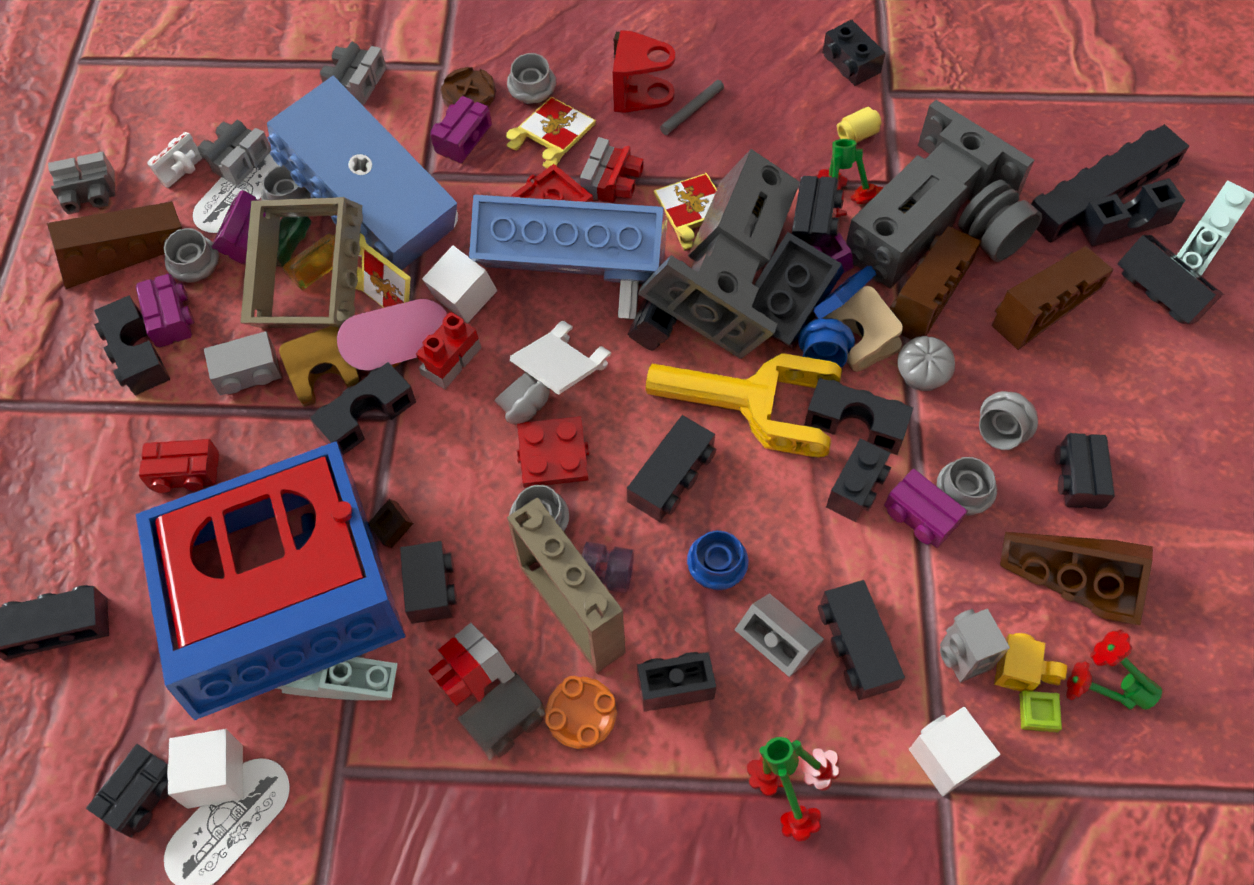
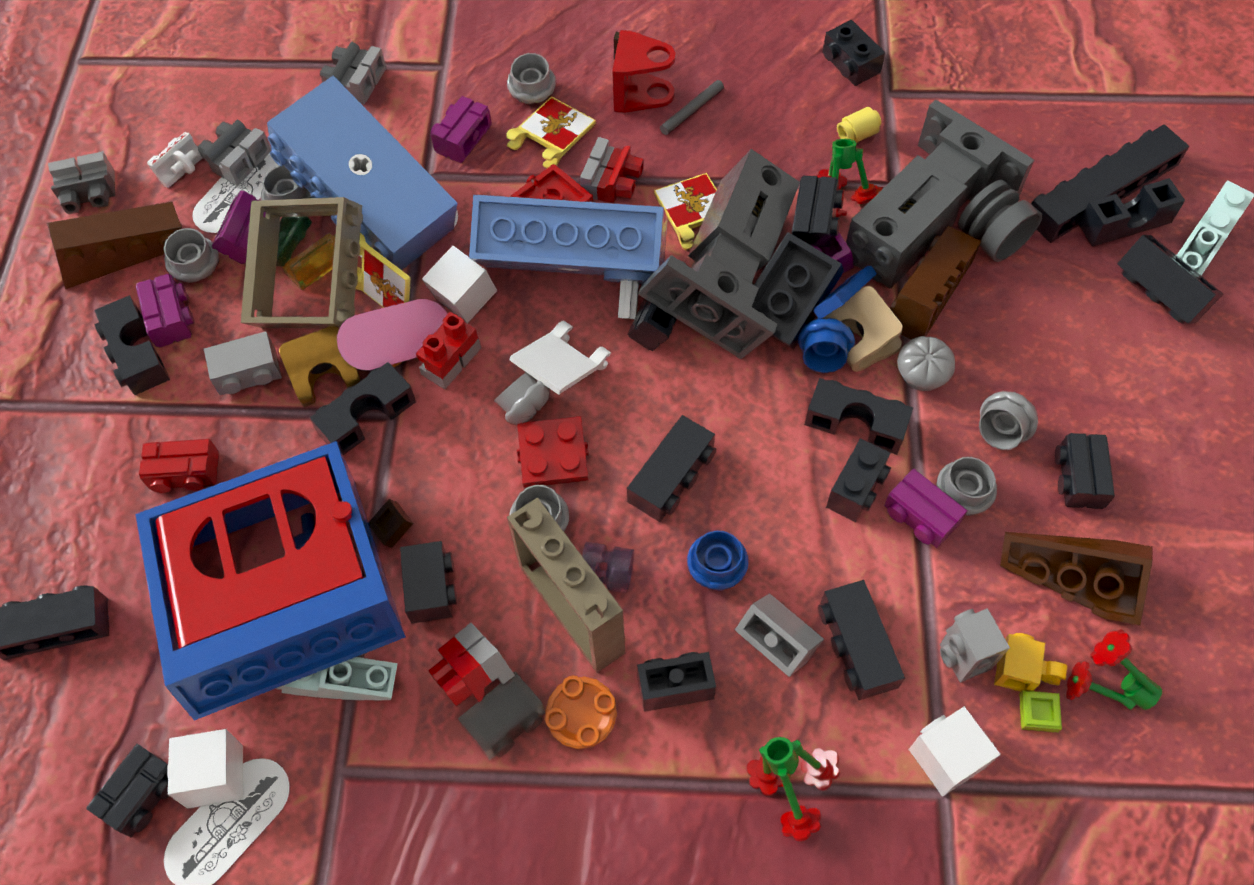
(470, 84): reddish brown tile -> none
(753, 397): yellow piece -> none
(1049, 296): reddish brown wedge -> none

